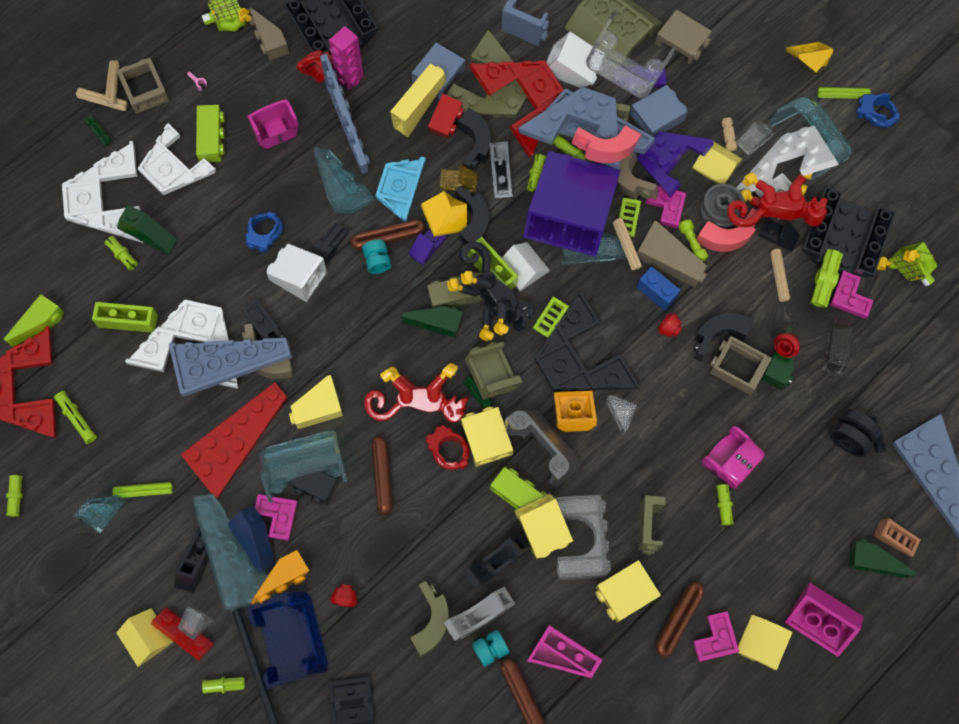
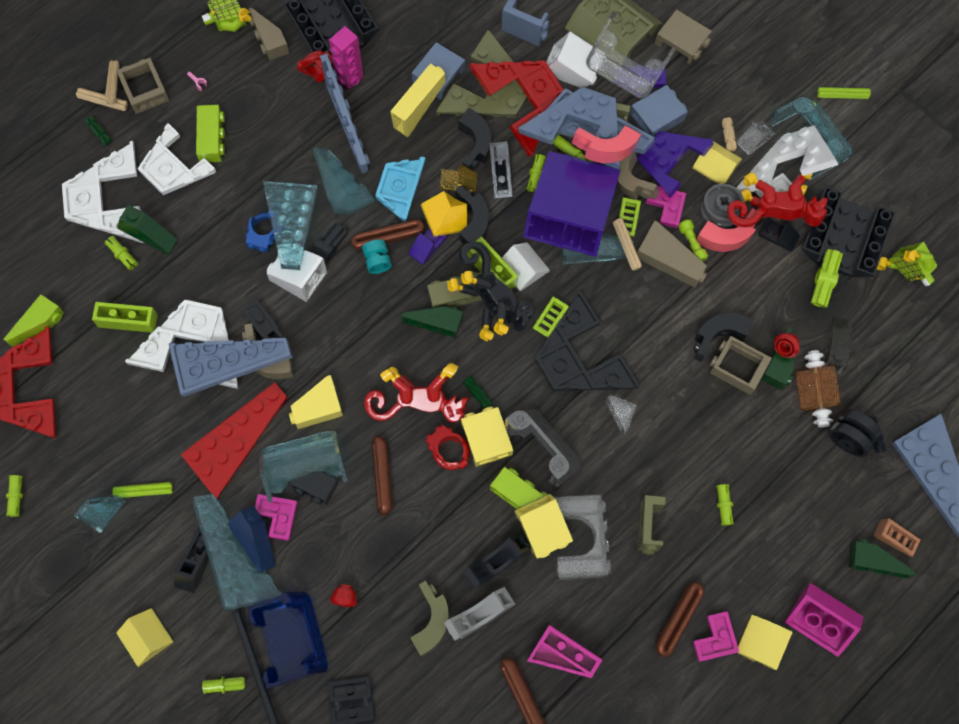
(62, 400): lime pin -> none
(168, 624): red plate -> none
(194, 622): clear slope -> none
(274, 124): dark pink piece -> none
(287, 571): light orange slope -> none
(290, 215): none -> clear light blue wing
(445, 116): red brick -> none
(490, 648): teal wheel -> none
(491, 370): olive panel -> none
(575, 411): light orange slope -> none
(627, 591): light yellow panel -> none
(658, 288): blue brick -> none
(670, 326): red cone -> none
(733, 457): dark pink piece -> none
(780, 275): tan axle -> none
(811, 55): yellow slope -> none
(818, 388): none -> clear orange plate
(846, 297): dark pink plate -> none
(866, 109): blue piece -> none

